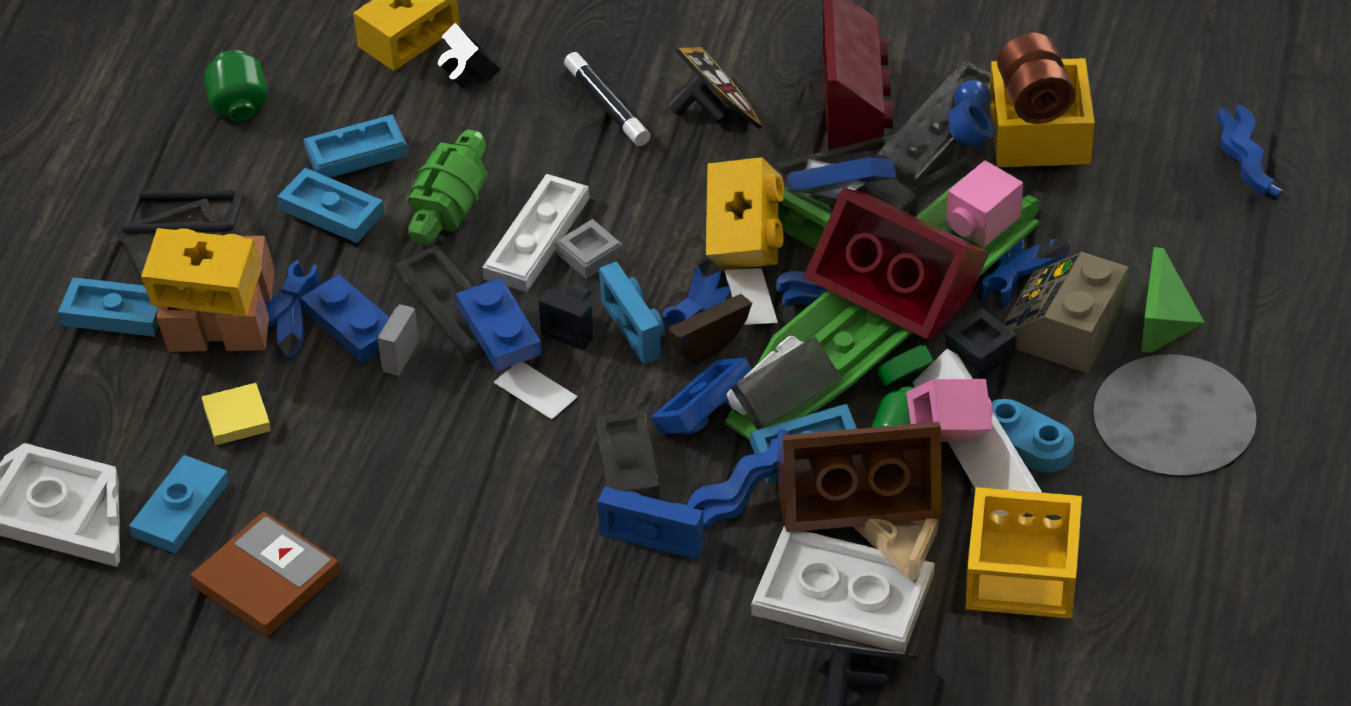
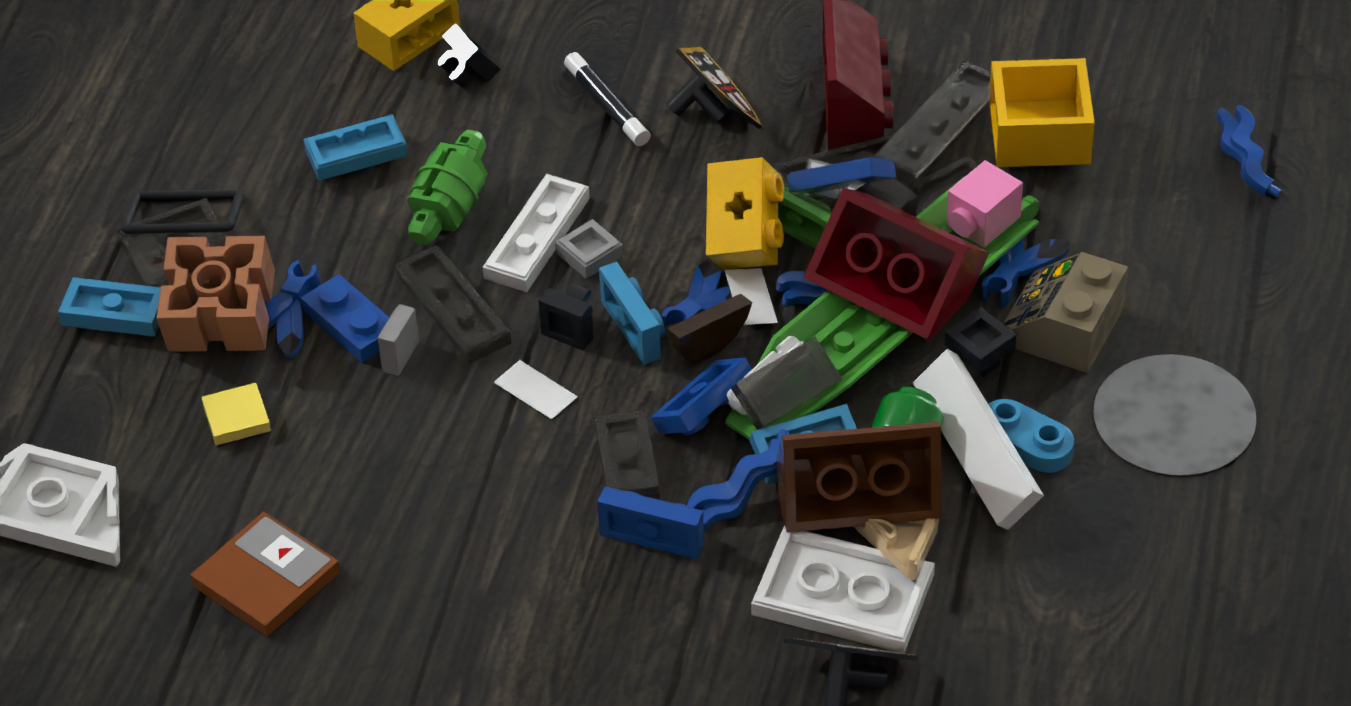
(179, 504): dark azure plate -> none
(201, 271): yellow brick -> none
(235, 84): green head -> none
(331, 205): dark azure plate -> none
(498, 324): blue plate -> none
(904, 366): green tile -> none
(956, 404): bright pink brick -> none
(969, 118): blue plate -> none
(1021, 560): yellow piece -> none
(1035, 78): copper wheel -> none
(1168, 306): bright green slope -> none

